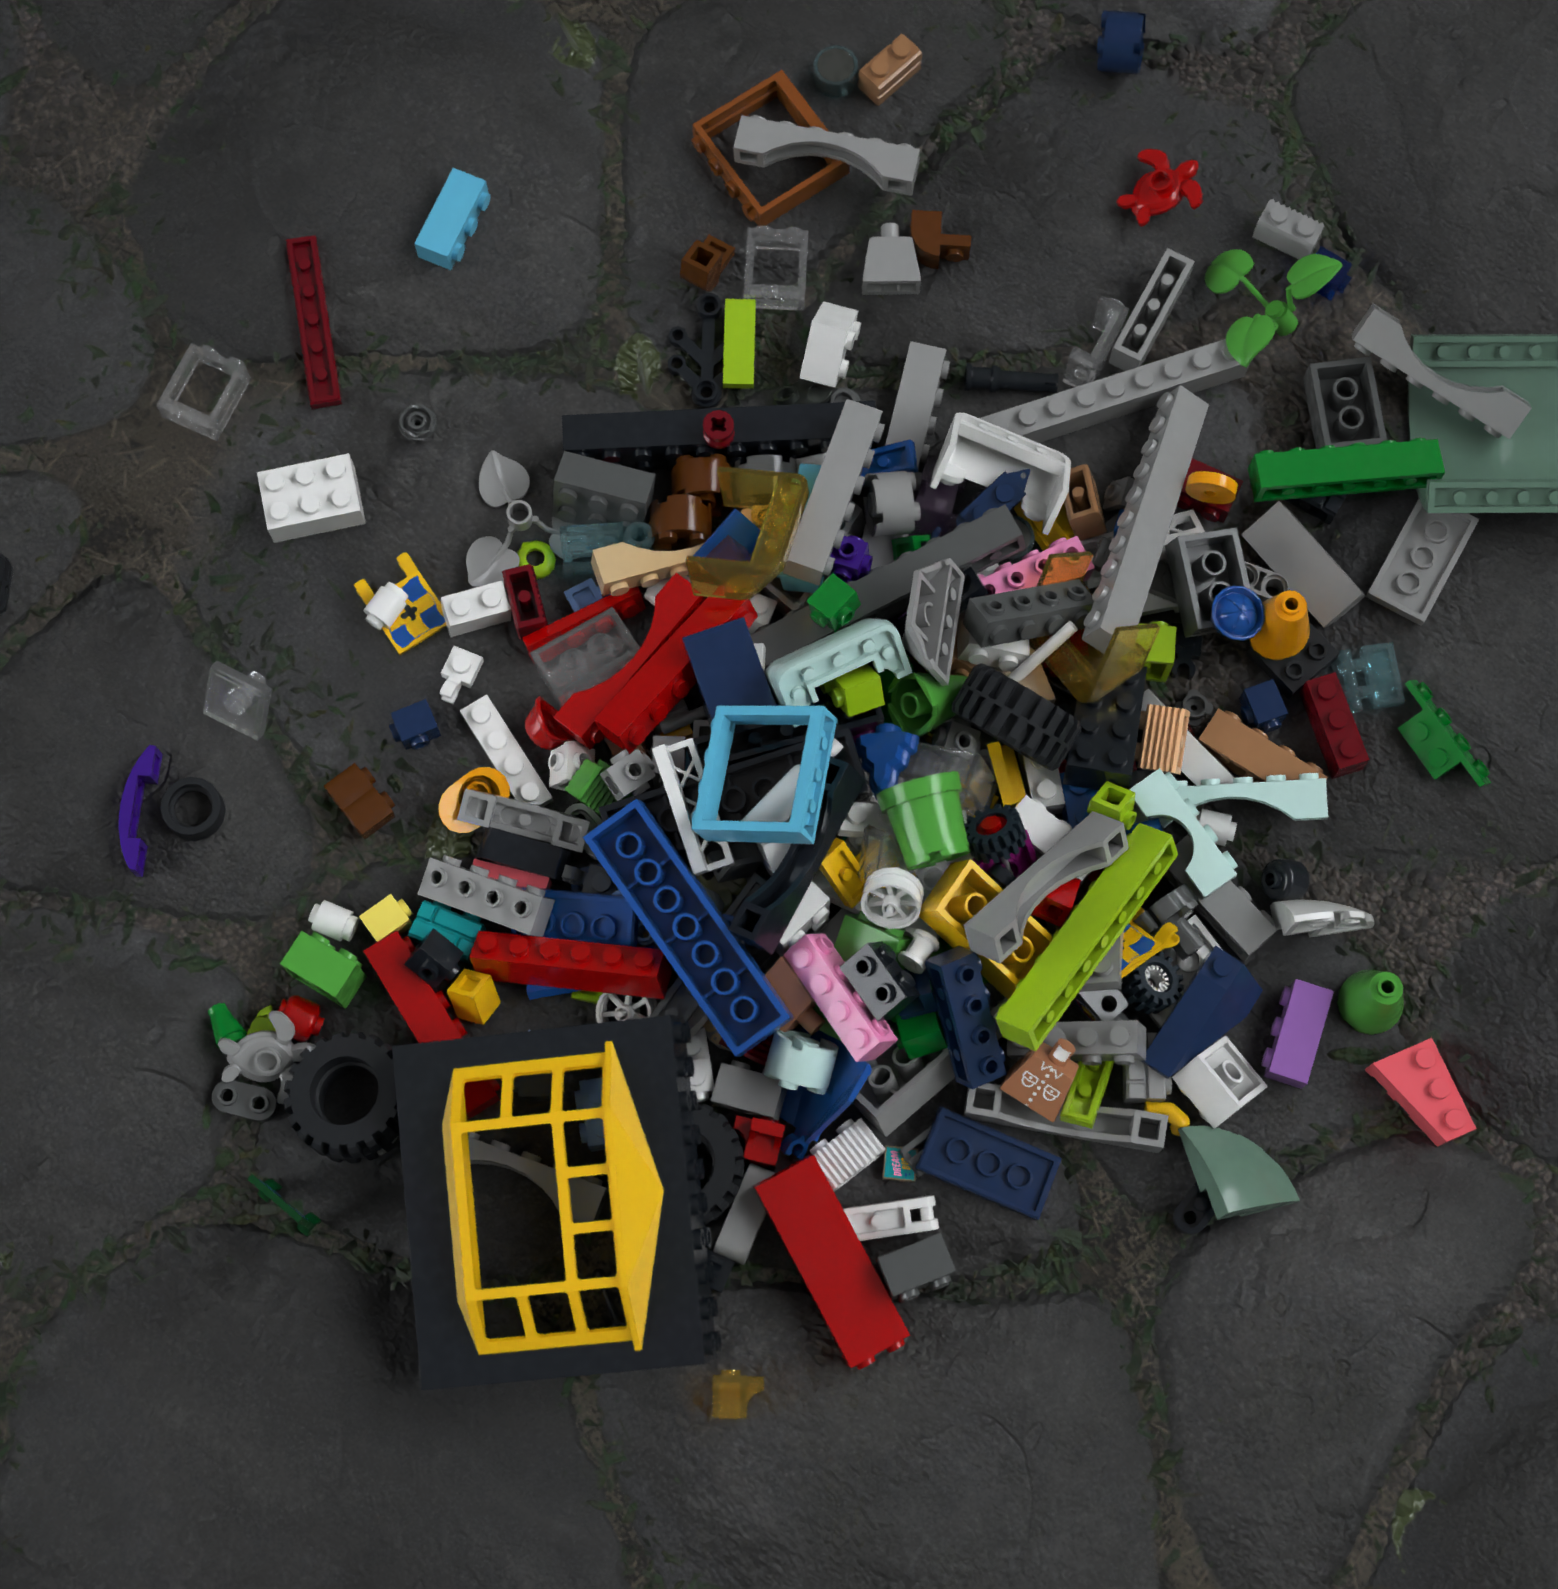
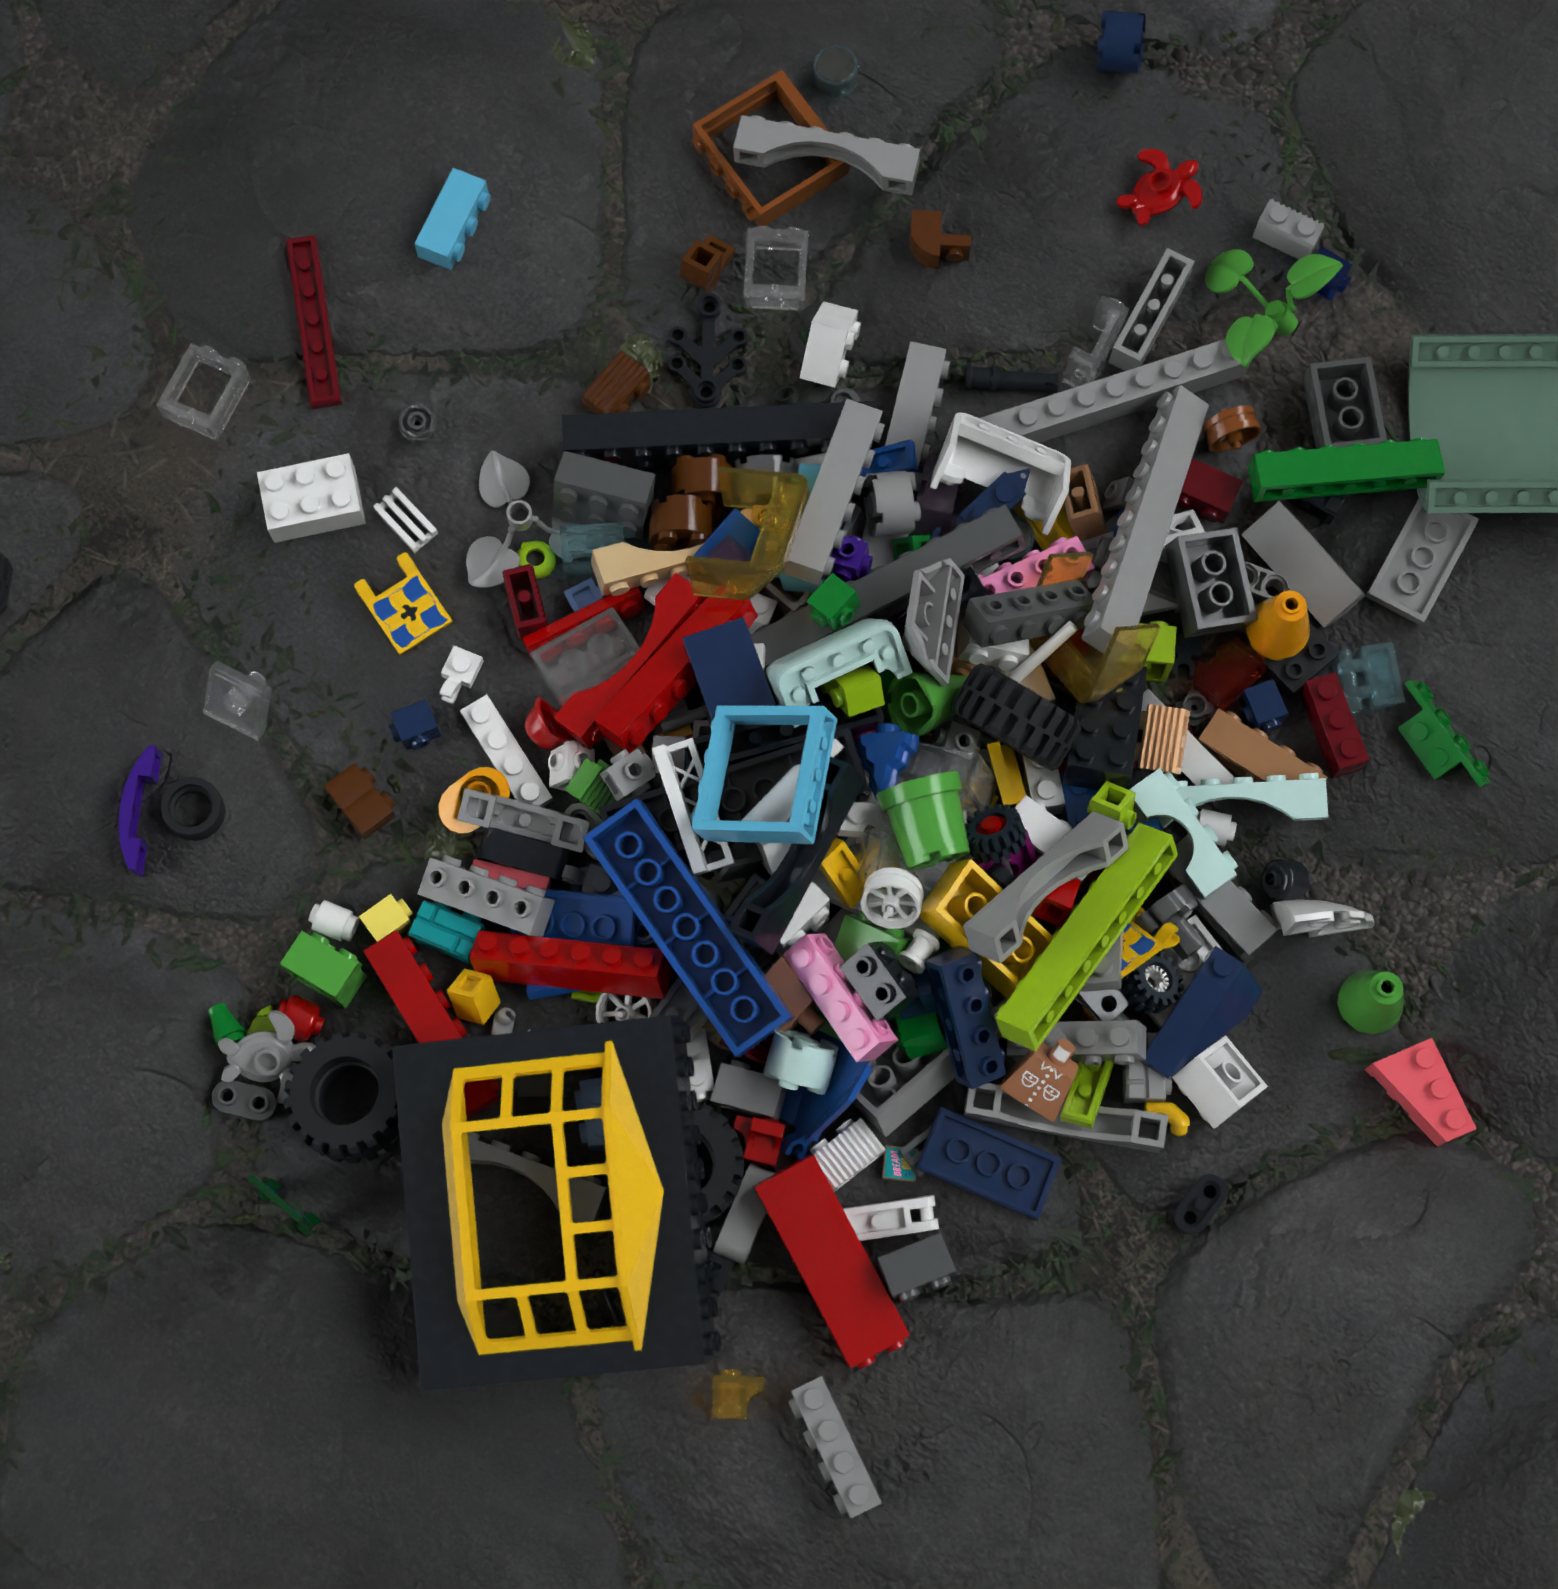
(385, 606): white brick -> none
(388, 501): none -> white tile
(435, 959): black brick -> none
(476, 608): white brick -> none
(503, 1021): none -> light grey arm
(617, 386): none -> reddish brown brick
(639, 535): clear light blue cone -> none
(718, 436): dark red wheel -> none
(739, 343): lime tile -> none
(835, 1446): none -> light grey brick
(889, 69): medium nougat brick -> none
(891, 264): light grey torso -> none
(1211, 487): light orange piece -> none
(1228, 673): none -> clear red brick
(1231, 429): none -> dark orange wheel
(1235, 1172): sand green brick -> none
(1237, 613): blue hat -> none
(1297, 1033): medium lavender brick -> none
(1493, 405): light grey arch -> none

